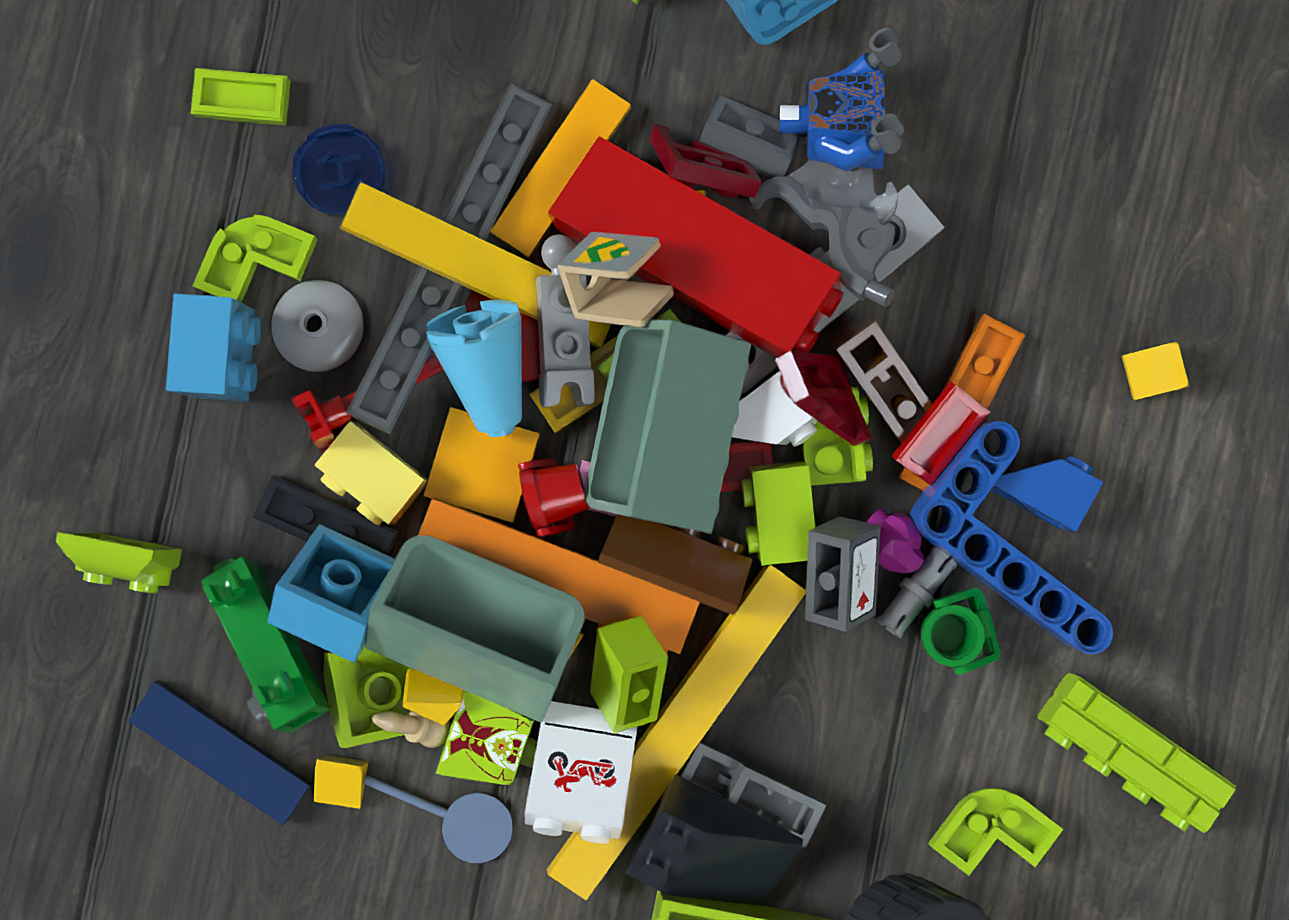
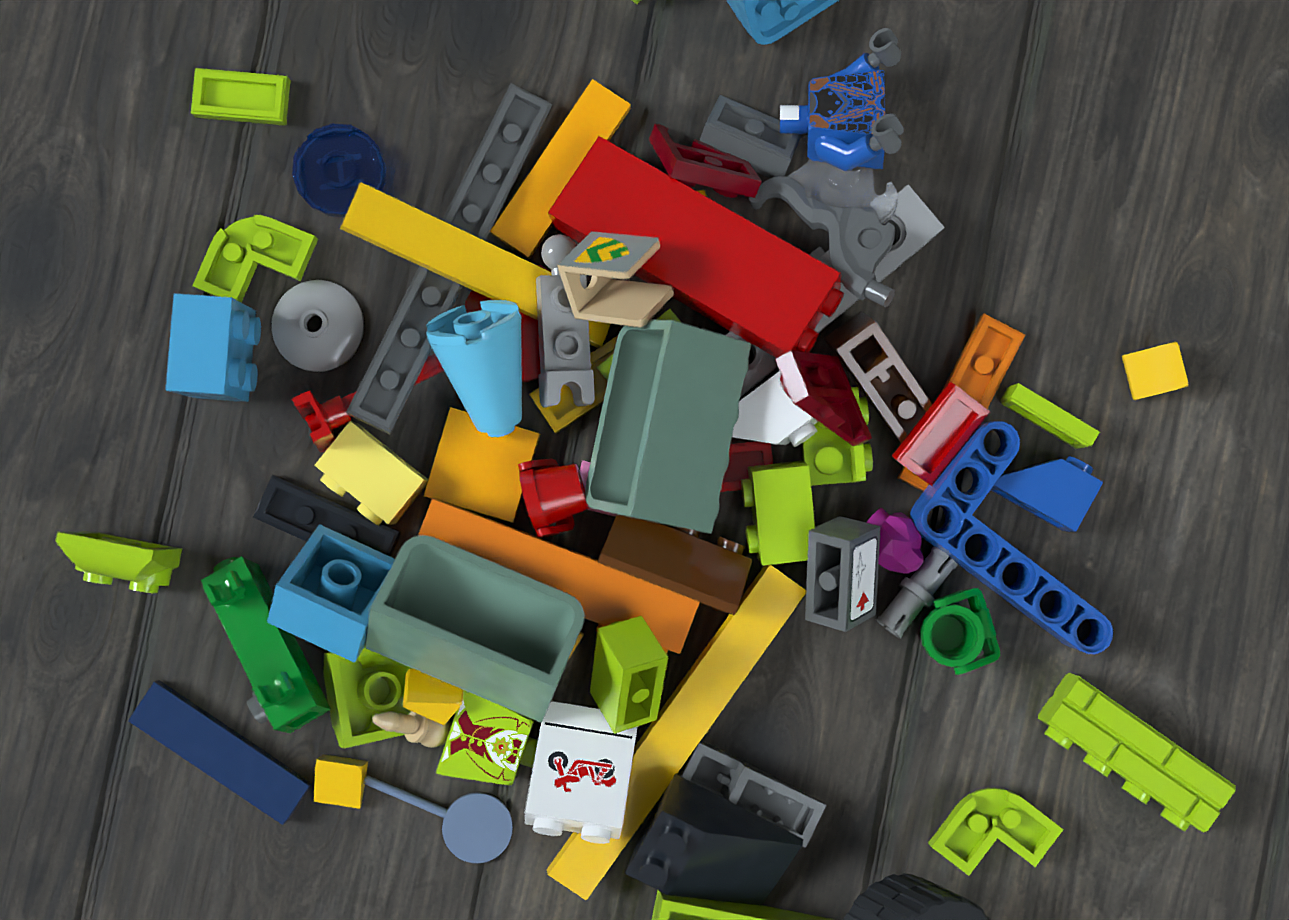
(1049, 416): none -> lime tile

